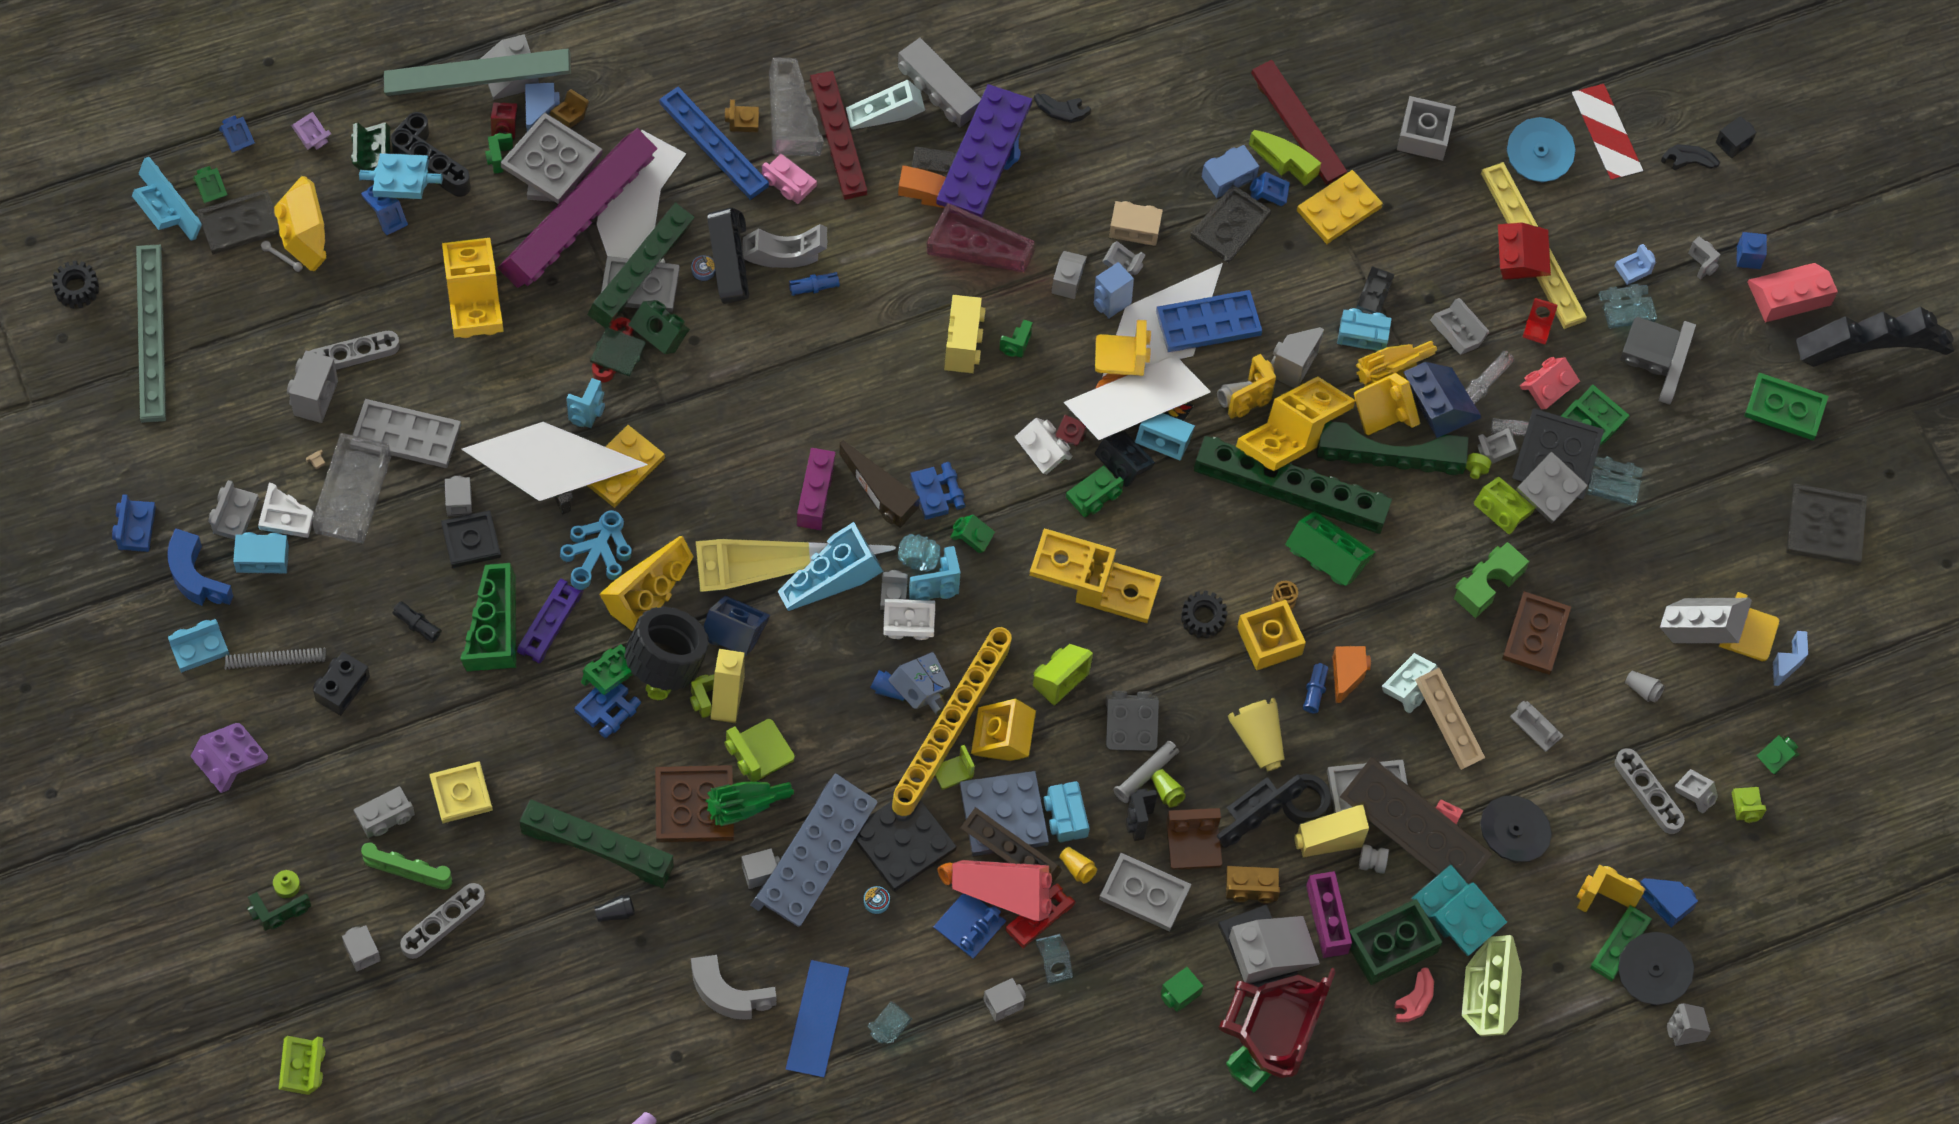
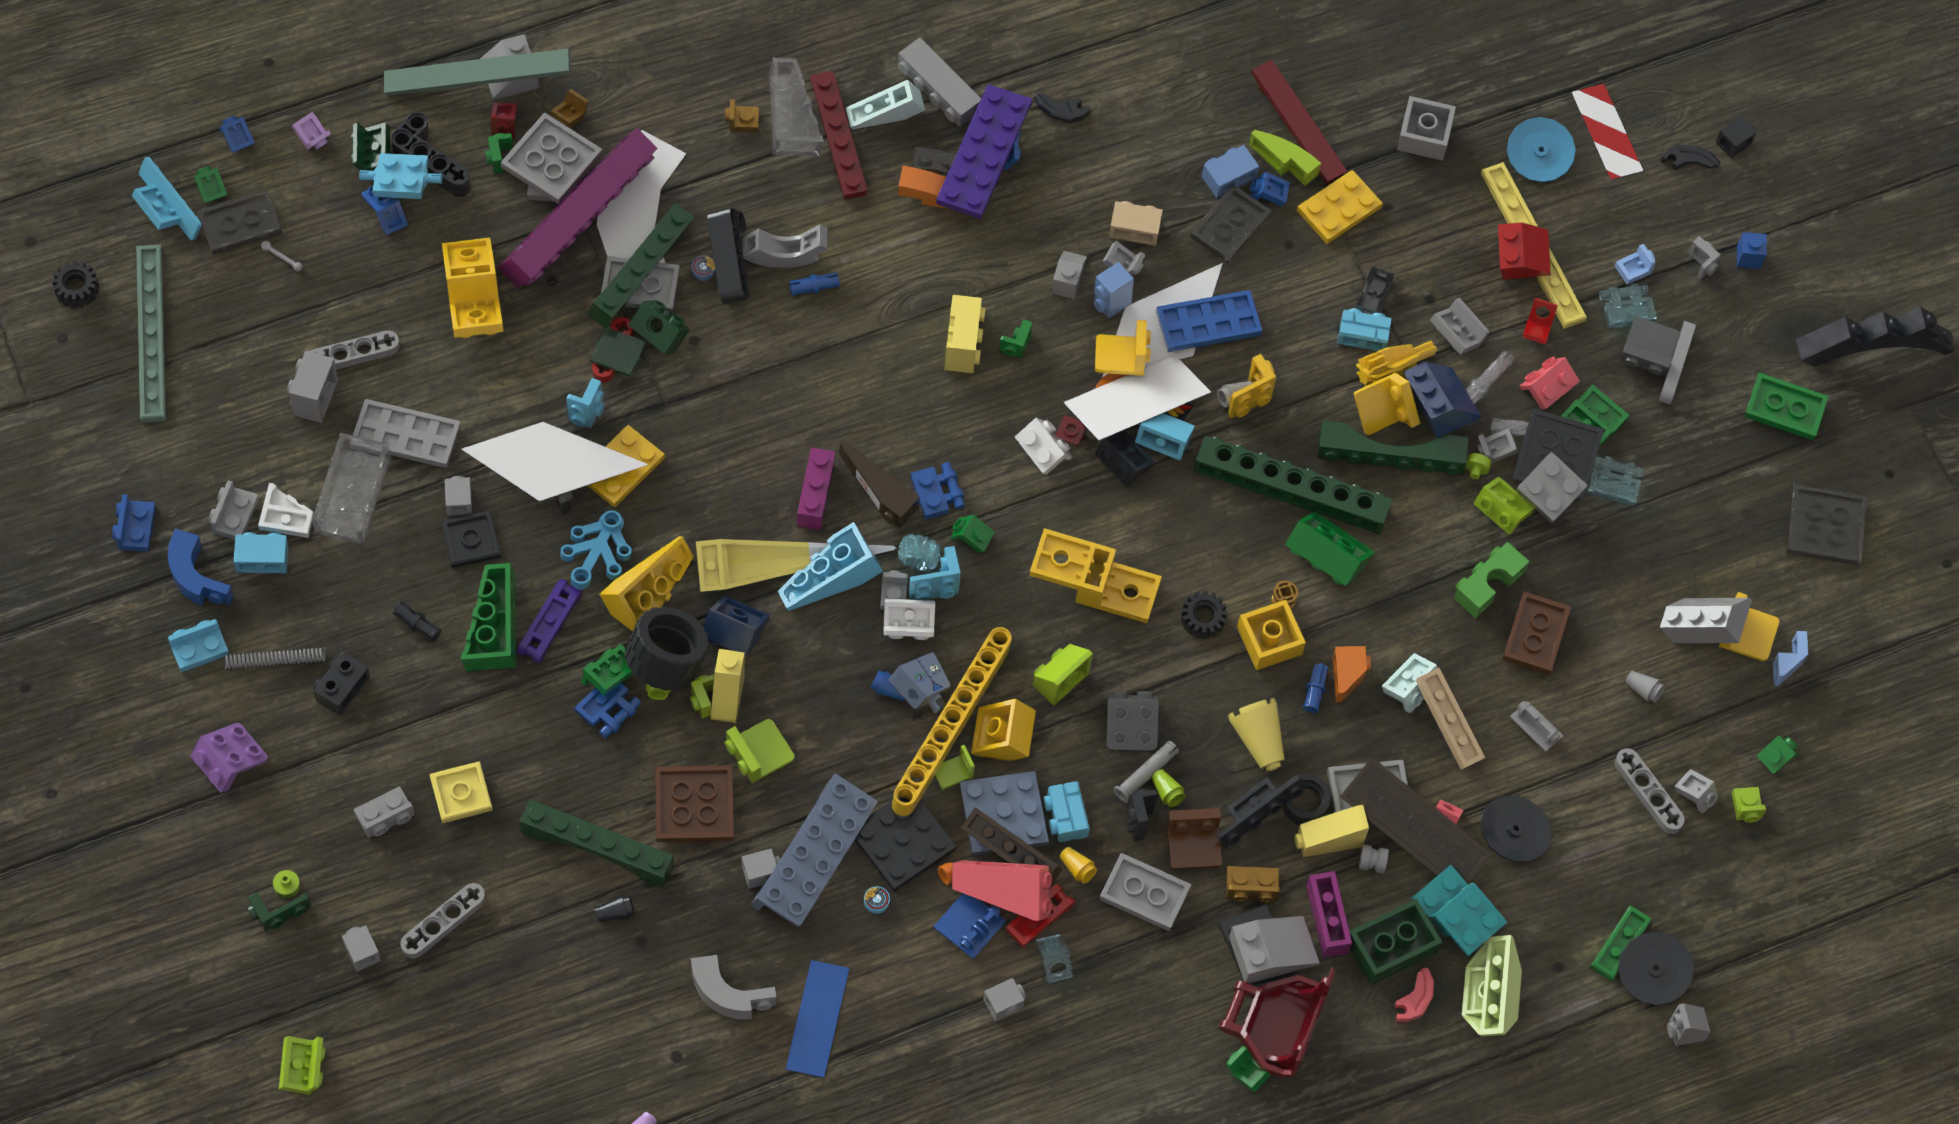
(302, 224): yellow wedge -> none
(316, 459): tan piece -> none
(414, 870): bright green plate -> none
(539, 99): medium blue slope -> none
(714, 143): blue plate -> none
(744, 799): green piece -> none
(788, 178): bright pink bracket -> none
(889, 1023): clear light blue bracket -> none
(978, 241): clear pink wedge -> none
(1095, 491): green bracket -> none
(1181, 990): green brick -> none
(1295, 423): yellow bracket -> none
(1296, 355): light grey slope -> none
(1612, 885): yellow bracket -> none
(1669, 899): blue slope -> none
(1793, 291): coral slope -> none

